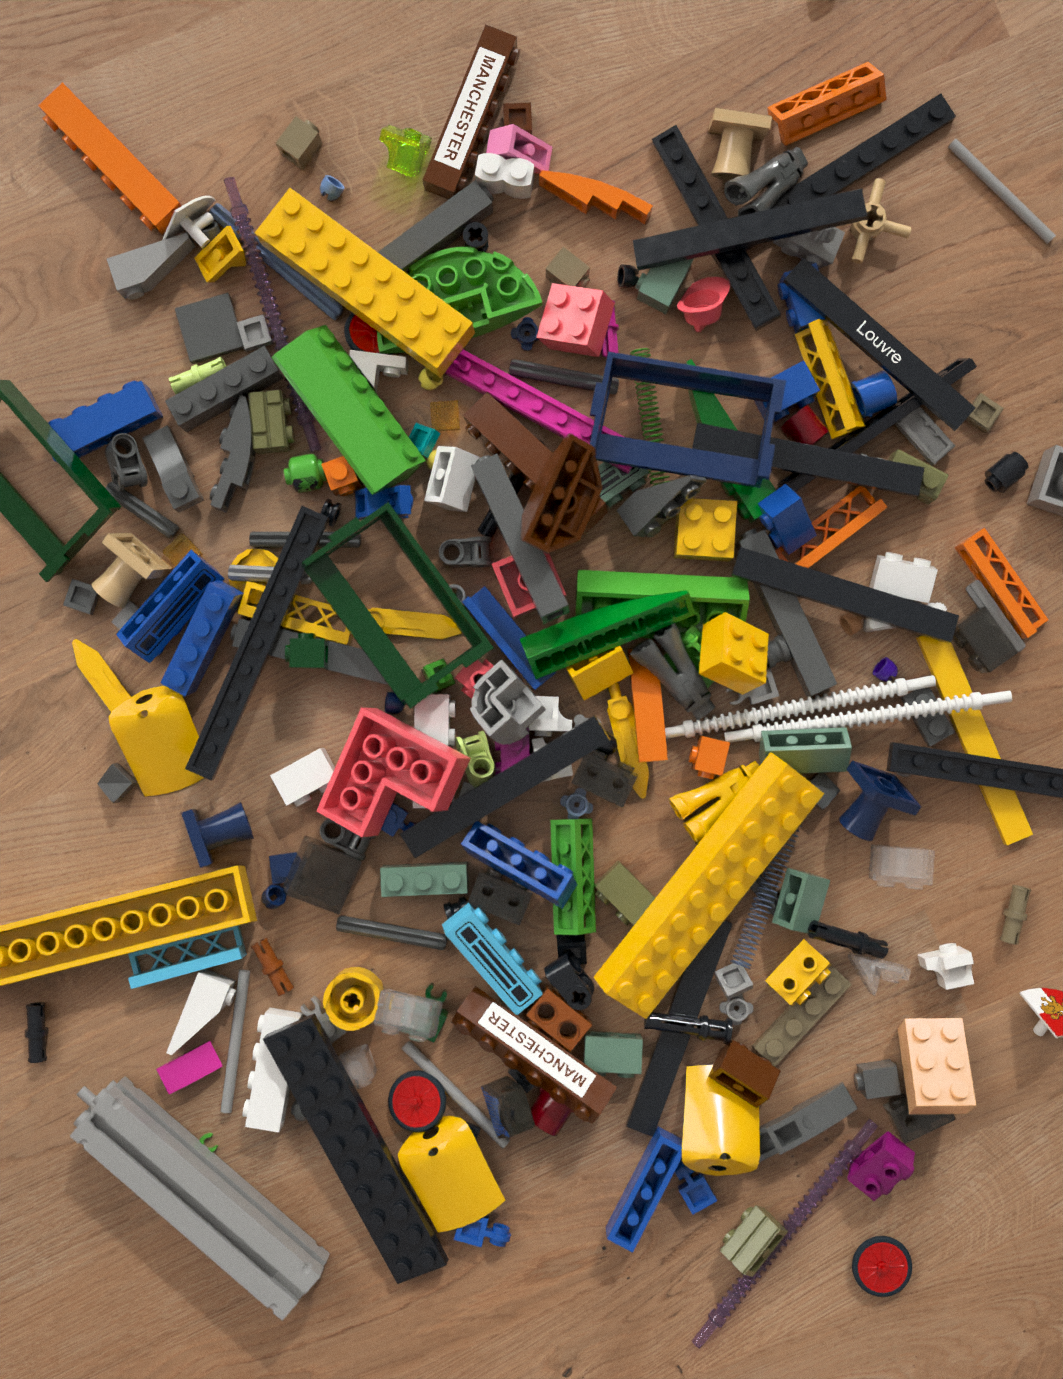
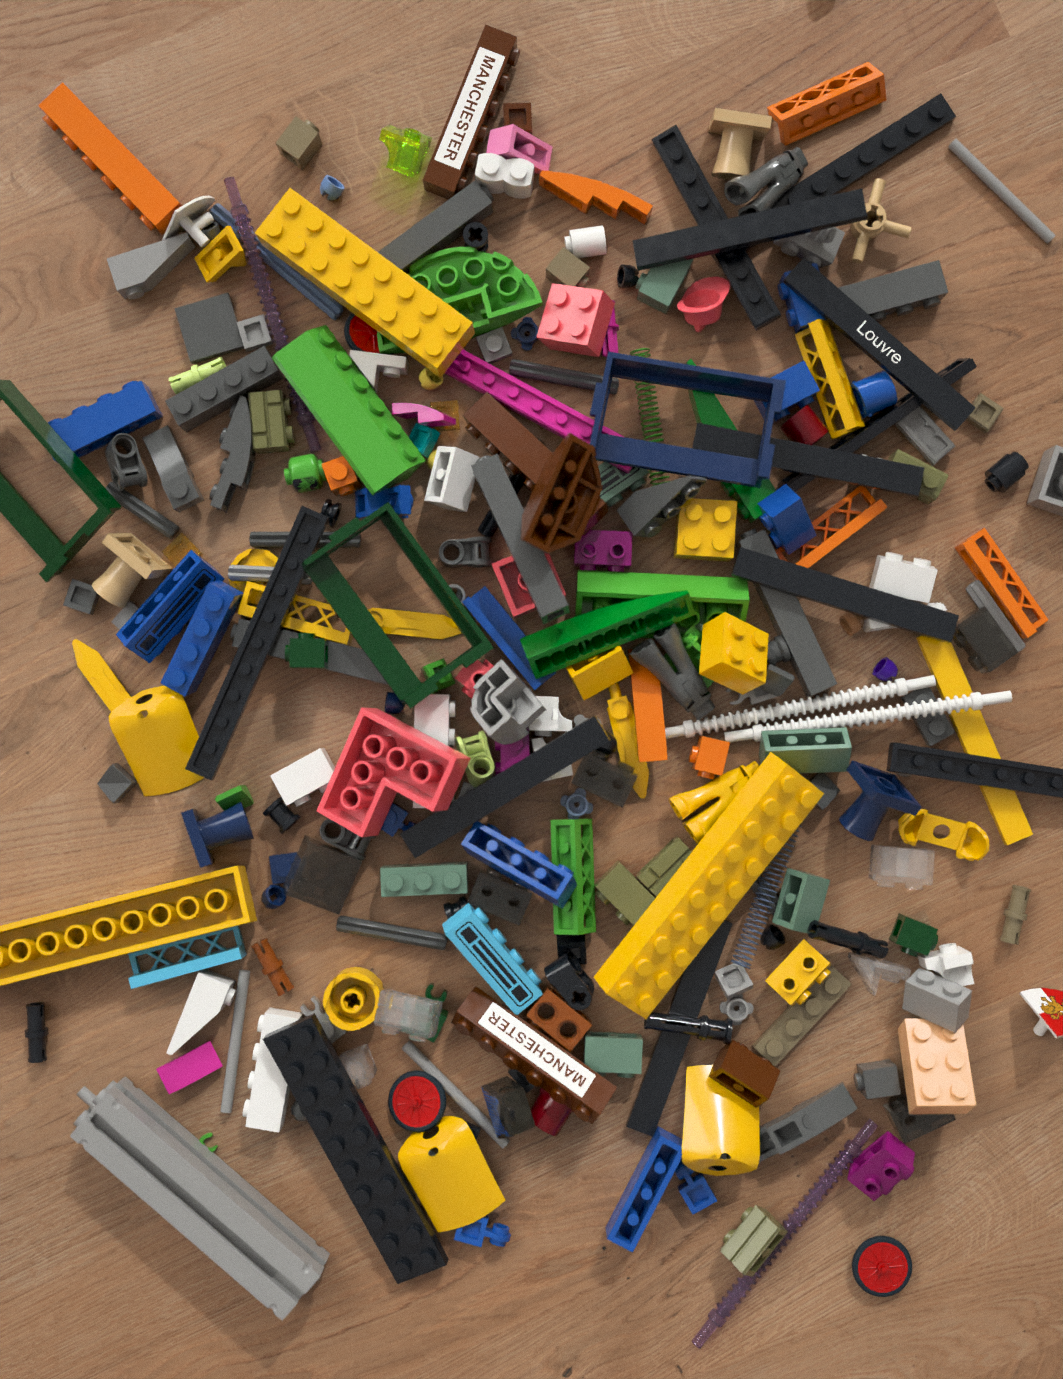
(234, 796): none -> bright green slope
(281, 815): none -> black bush
(425, 415): none -> slope
(494, 346): none -> light grey plate
(586, 242): none -> white brick
(604, 550): none -> magenta brick
(664, 865): none -> olive brick
(772, 938): none -> black hinge
(777, 680): none -> dark grey slope
(899, 291): none -> dark grey brick
(914, 936): none -> dark green brick
(937, 999): none -> light grey brick
(965, 838): none -> yellow piece

